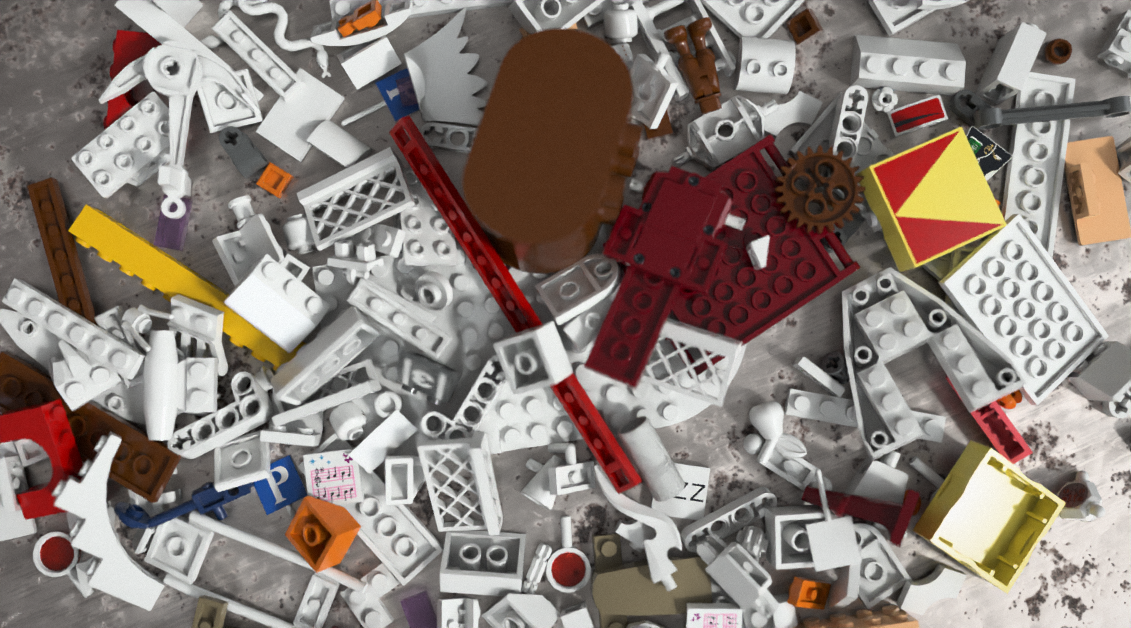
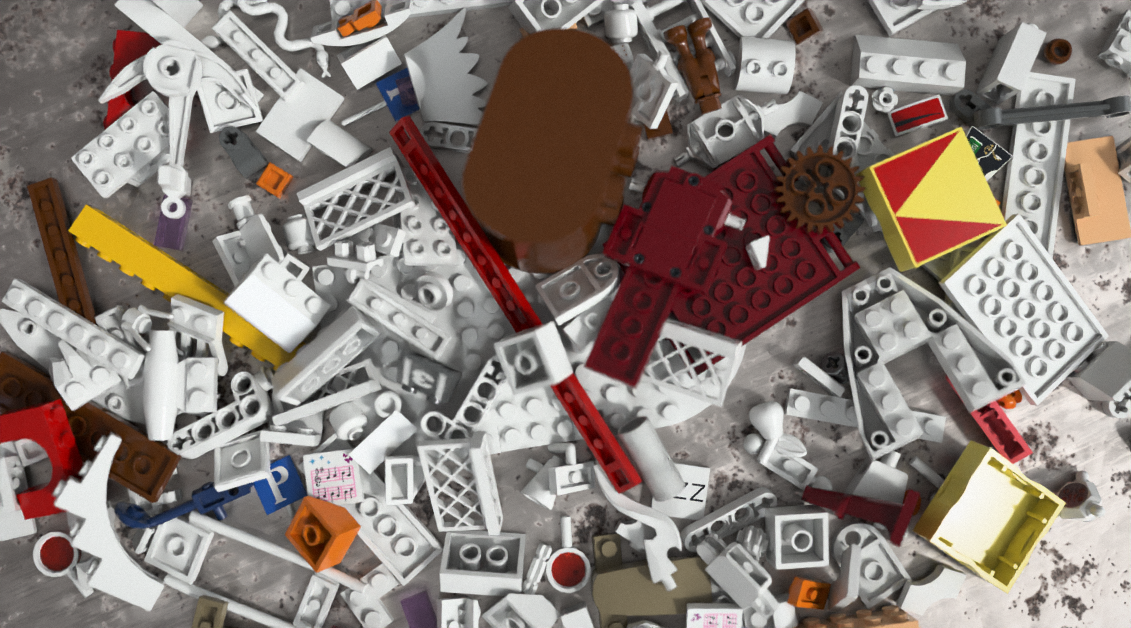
(833, 540): white piece -> none

